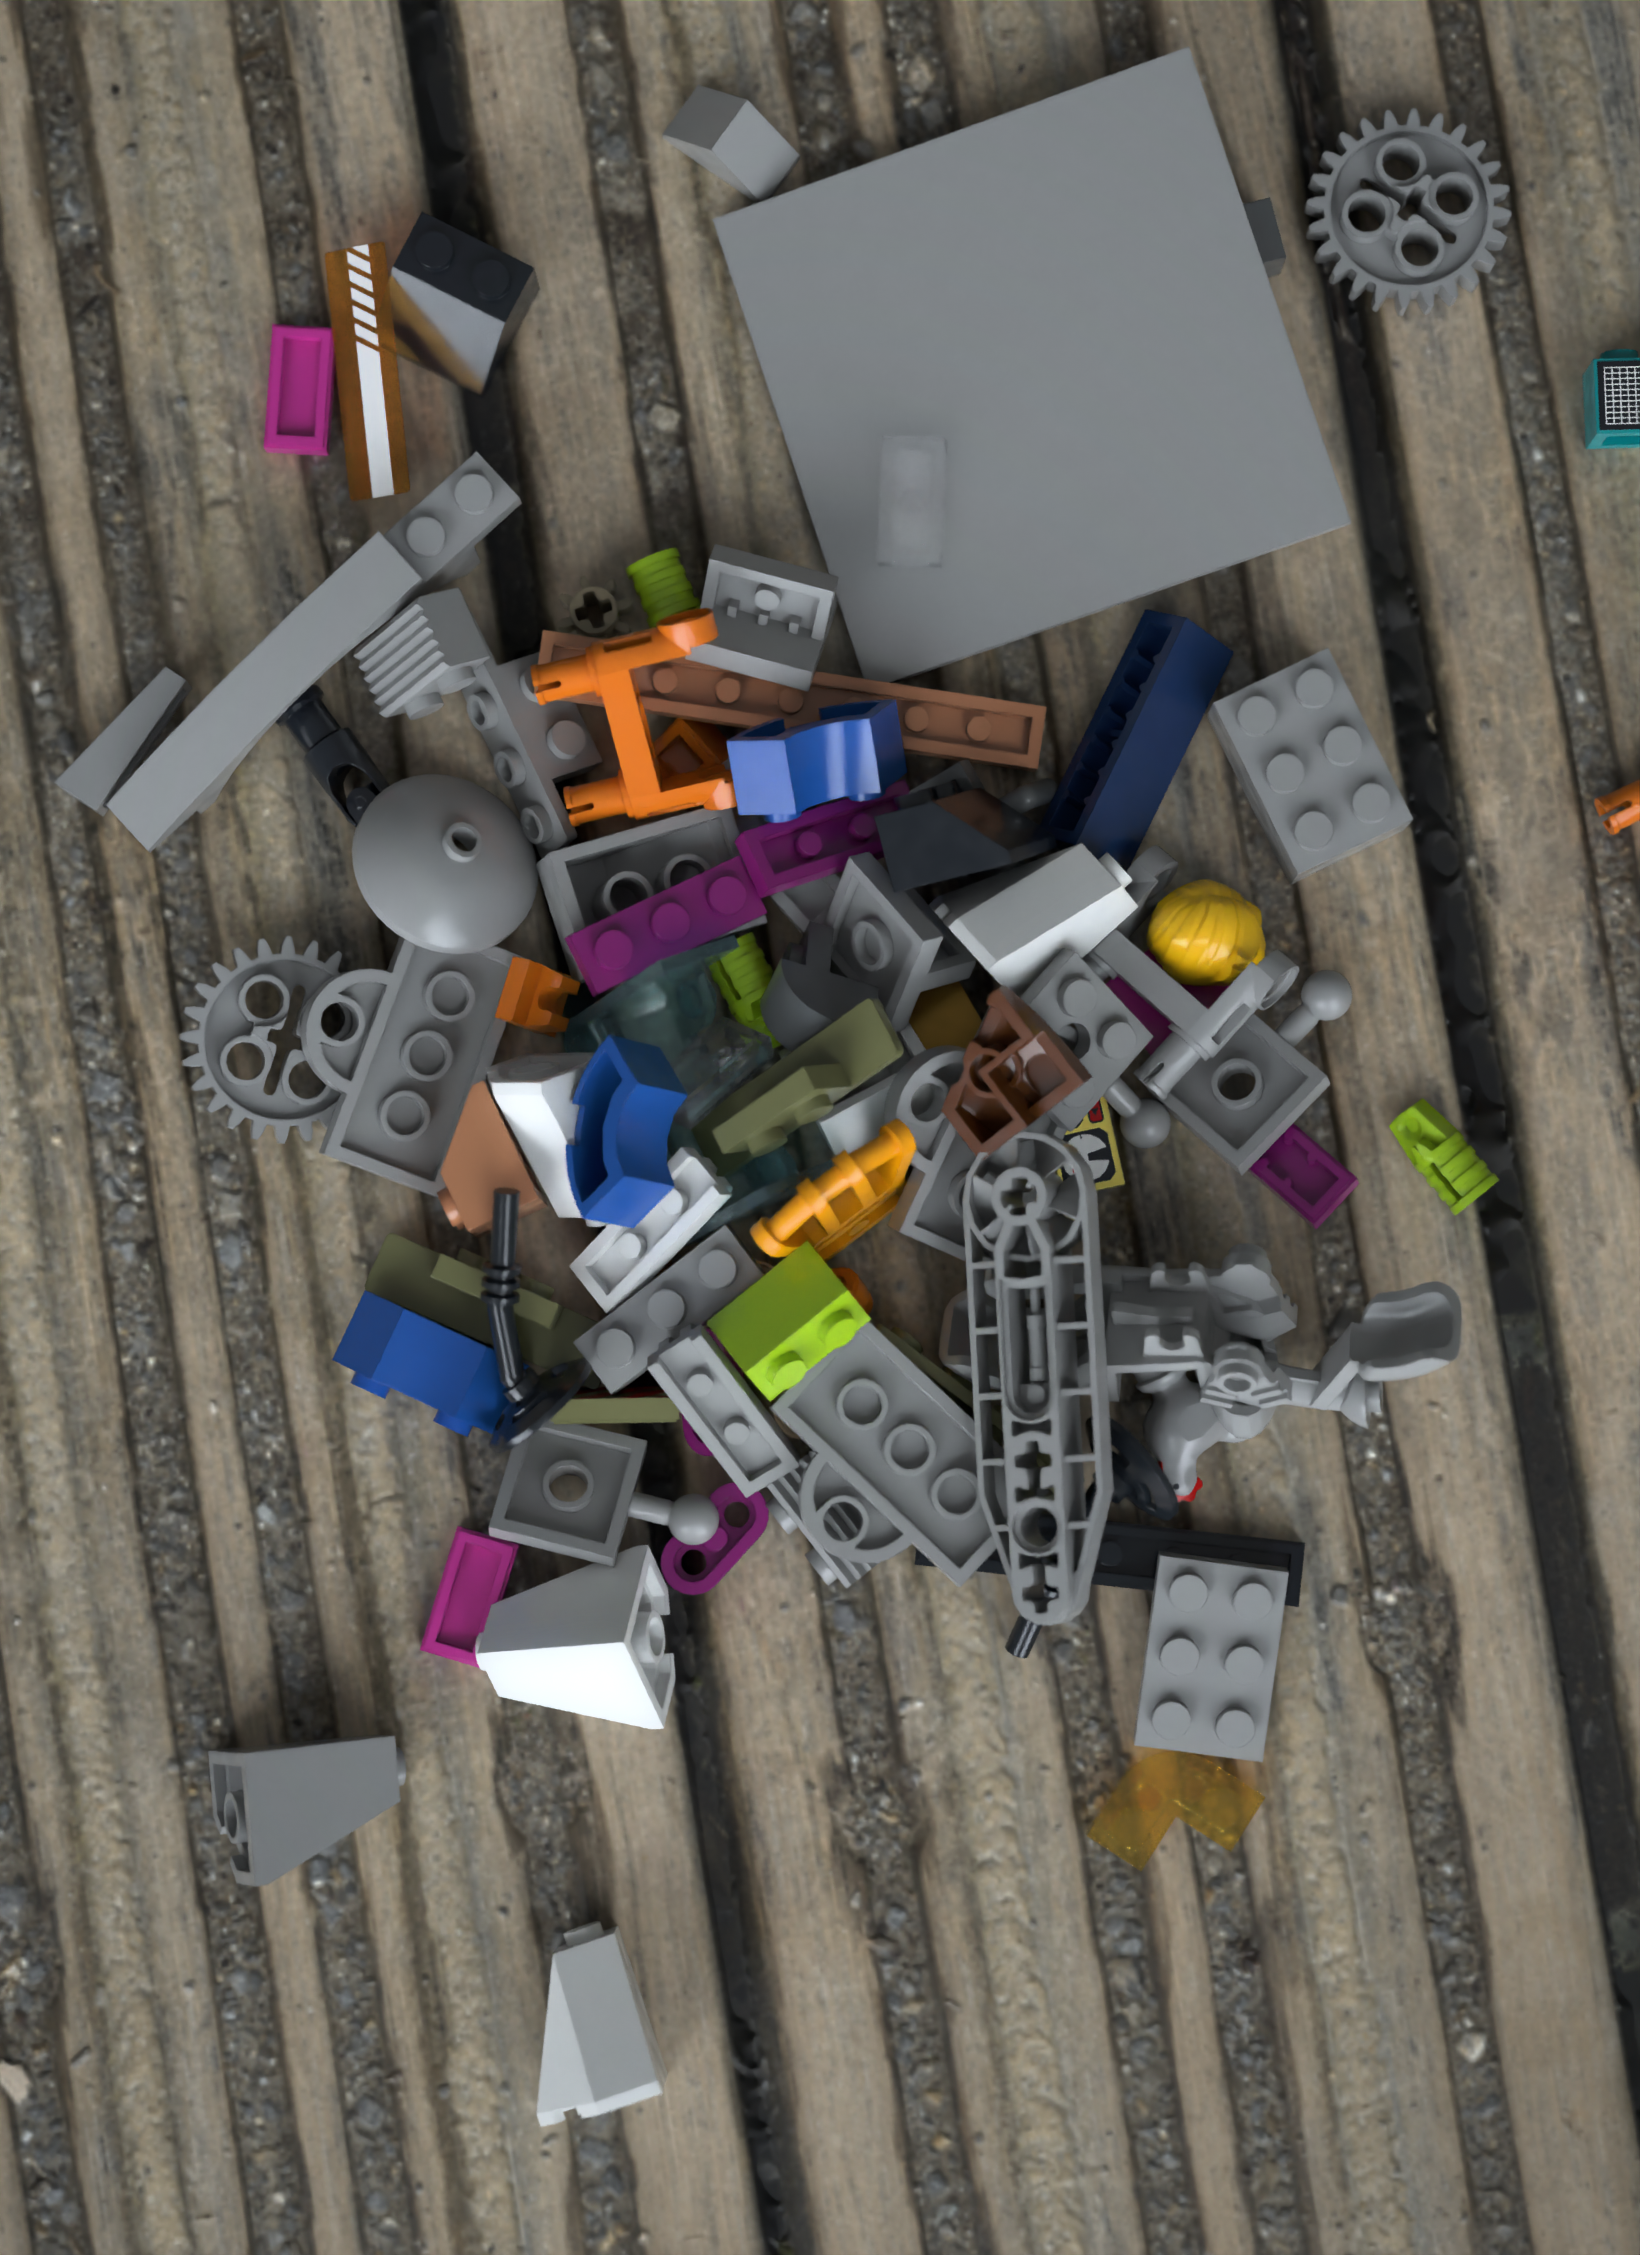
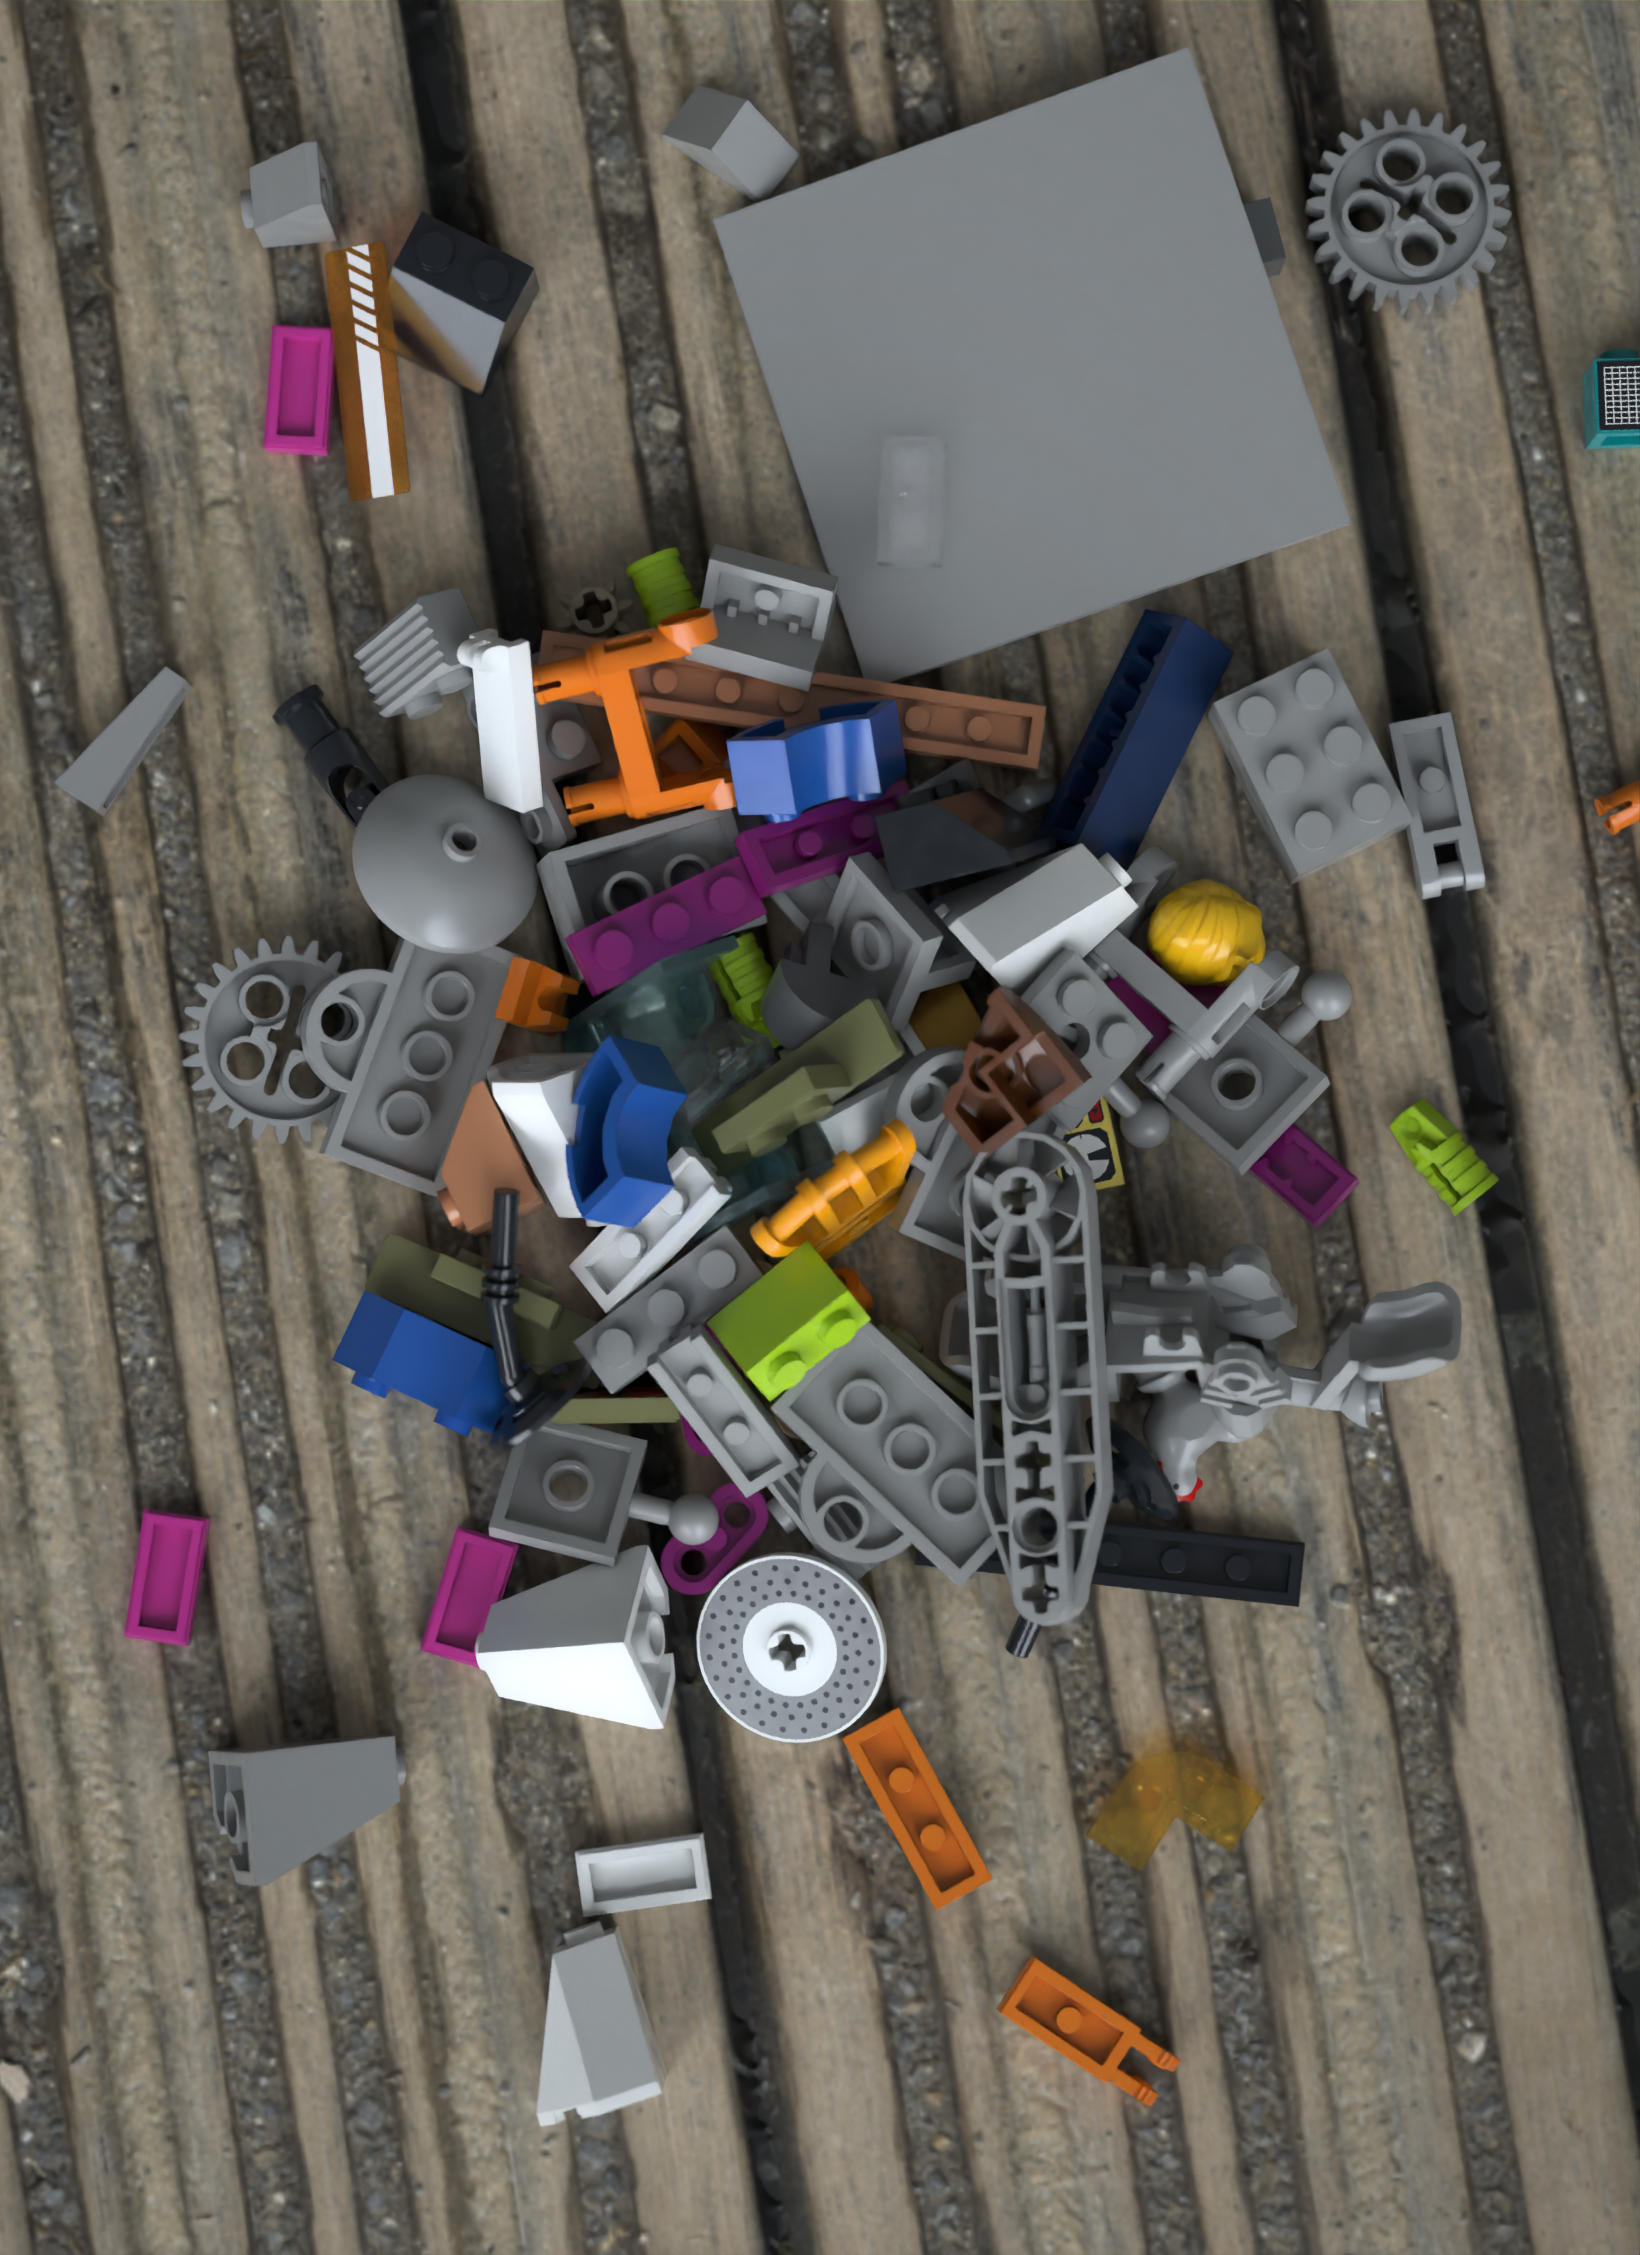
(167, 1577): none -> dark pink tile
(291, 199): none -> light grey slope
(374, 585): light grey slope -> none
(505, 719): none -> white hinge
(643, 1874): none -> white tile
(818, 1608): none -> piece
(917, 1808): none -> orange plate
(1081, 2027): none -> orange hinge
(1210, 1656): light grey plate -> none
(1437, 796): none -> light grey plate

